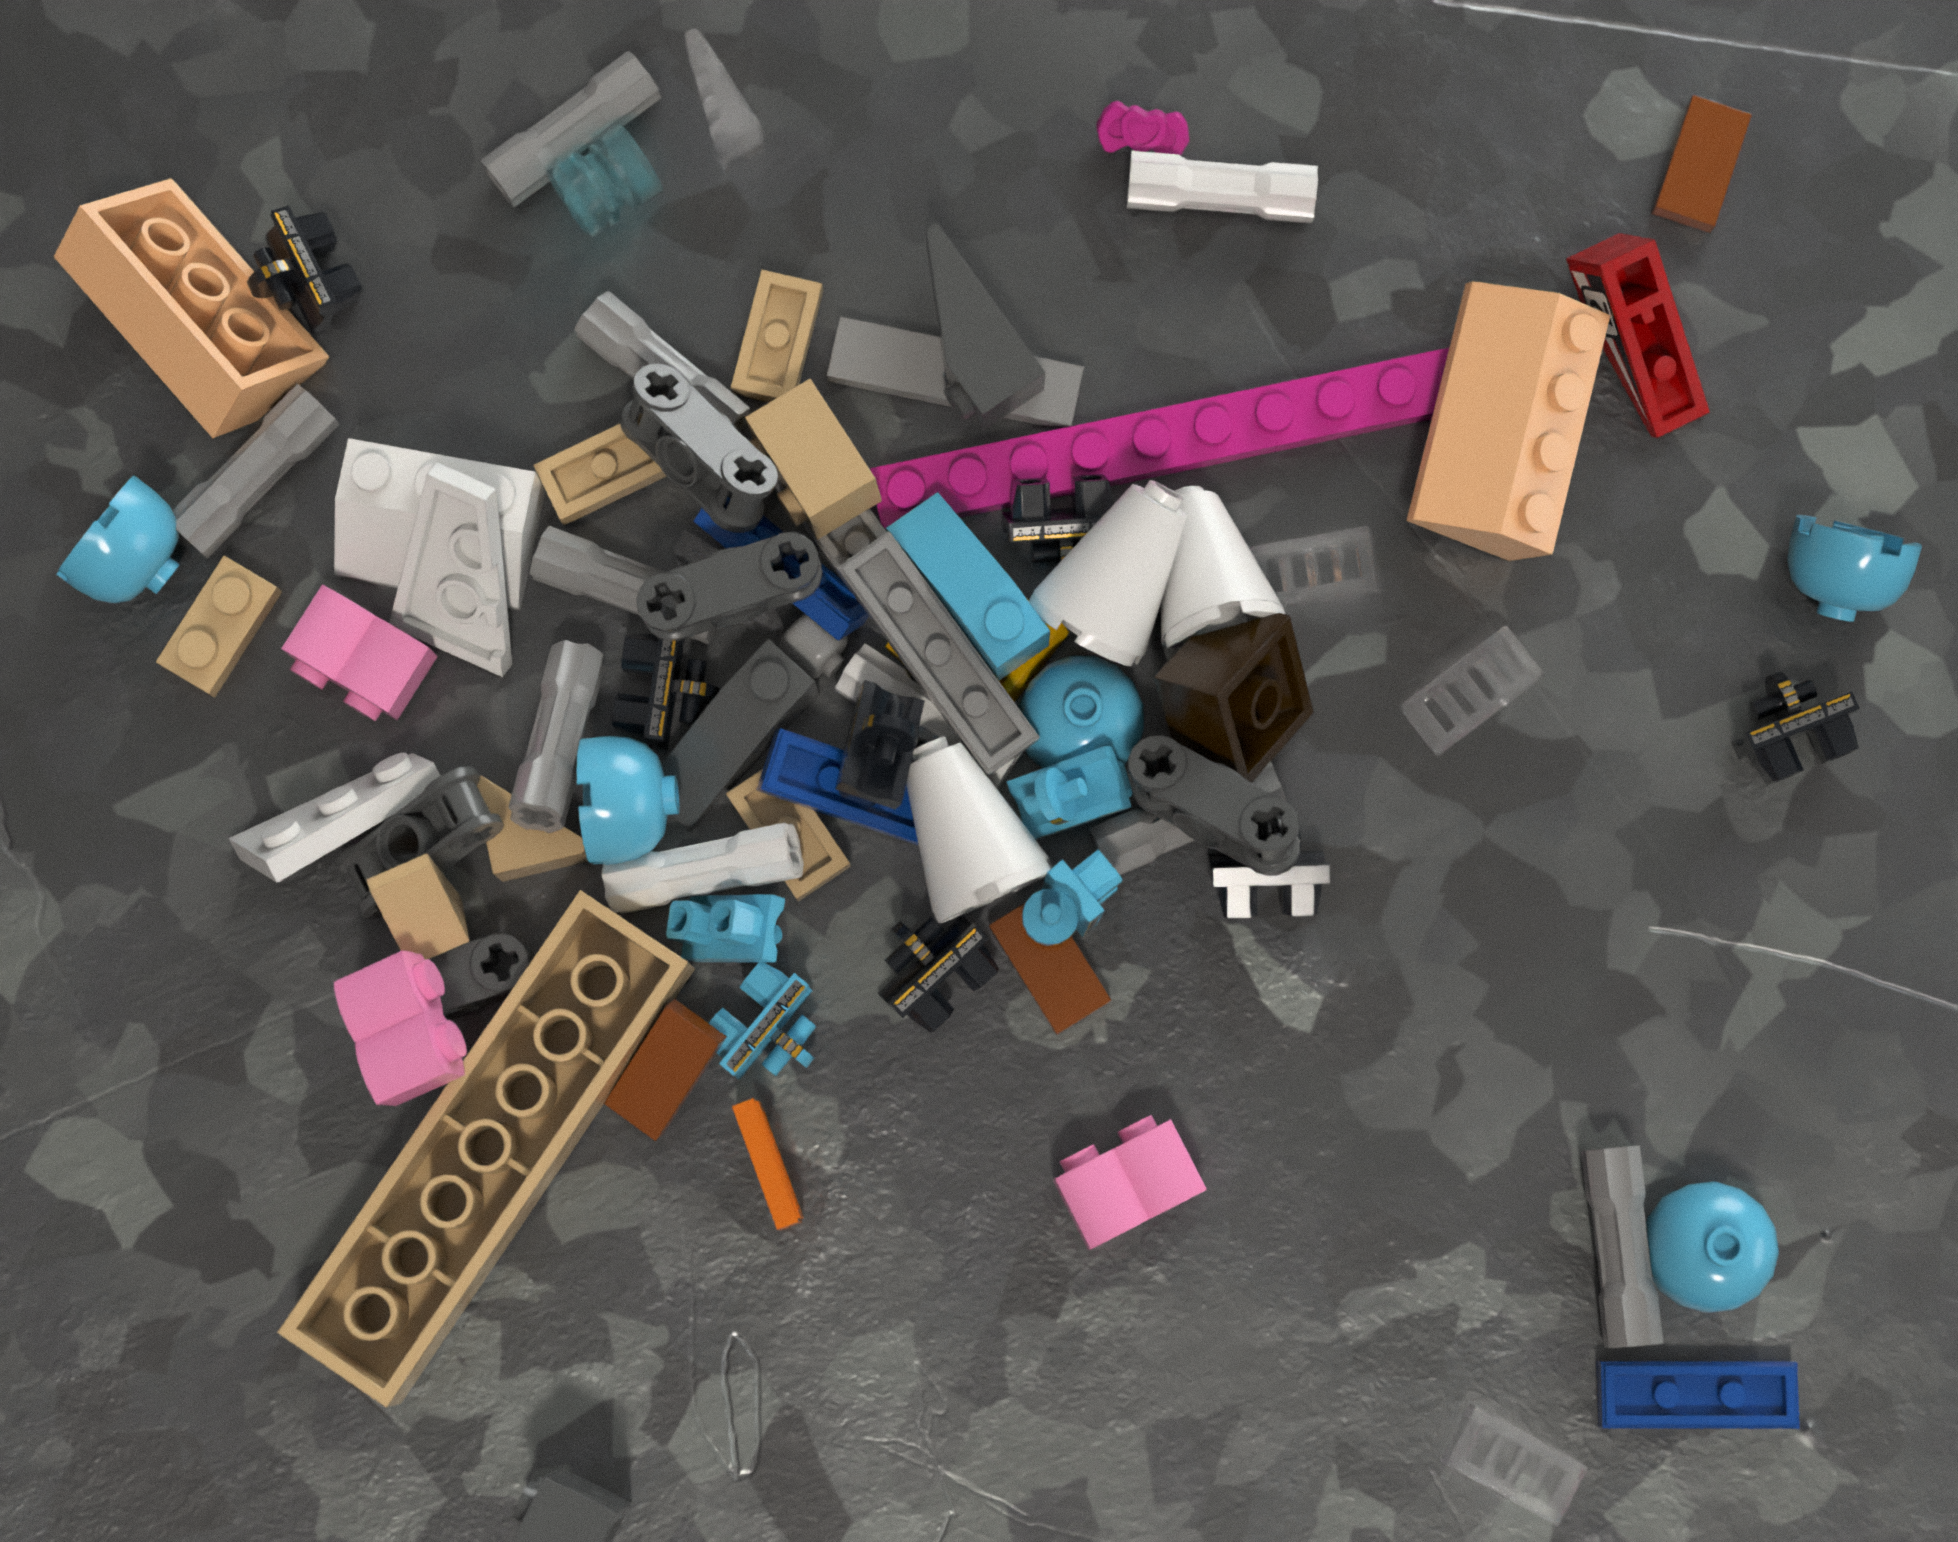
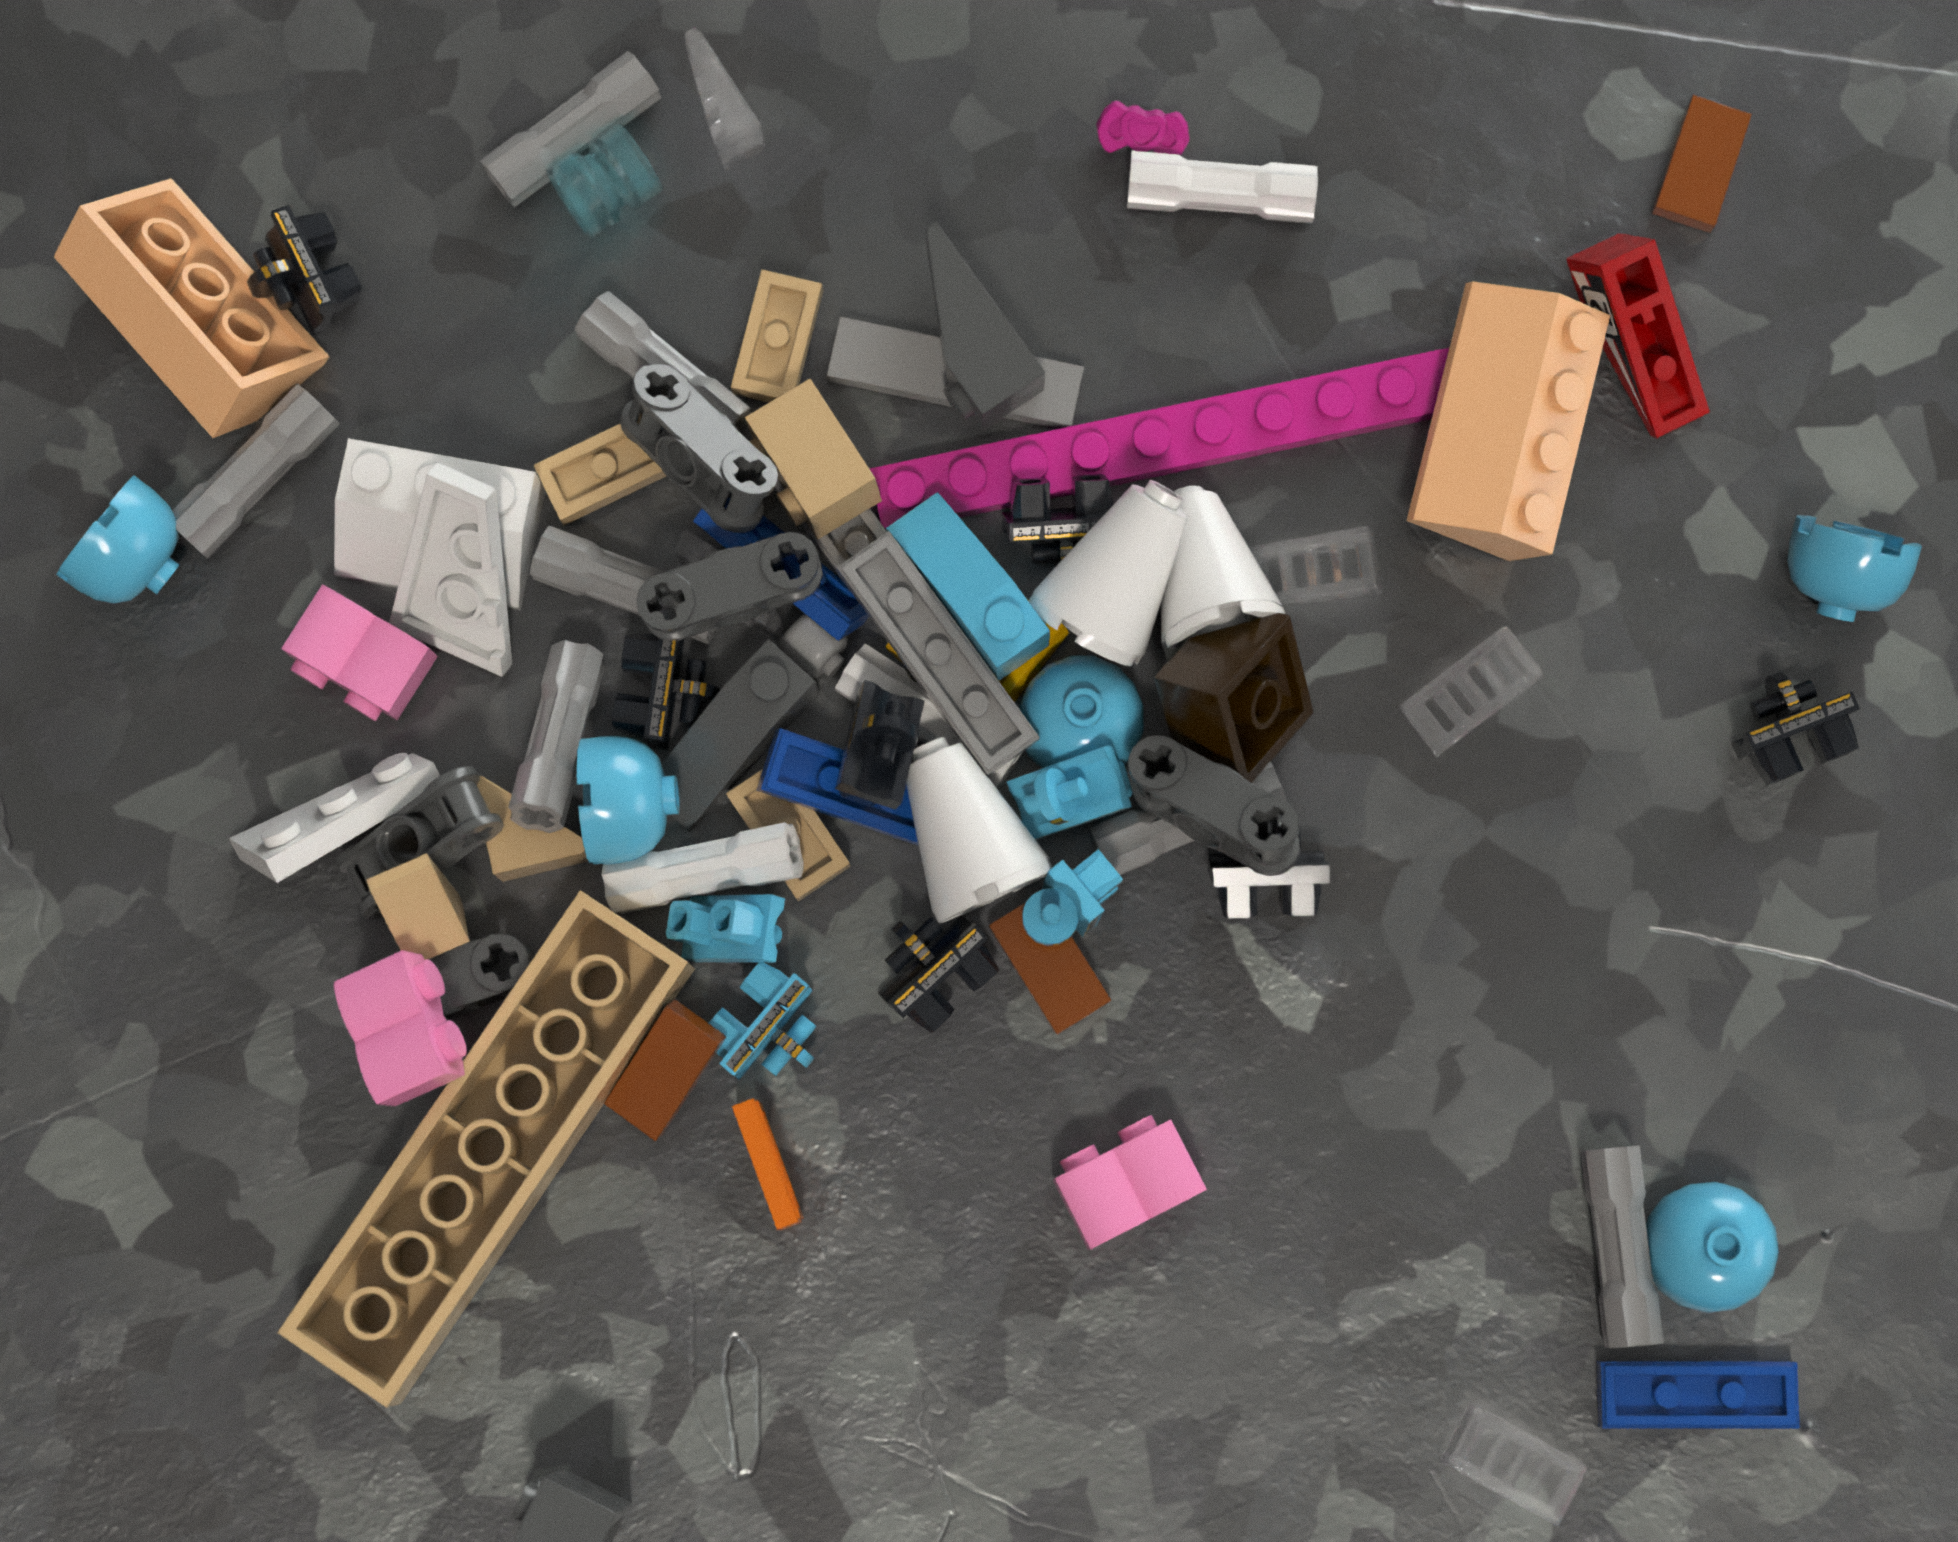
(219, 626): tan plate -> none

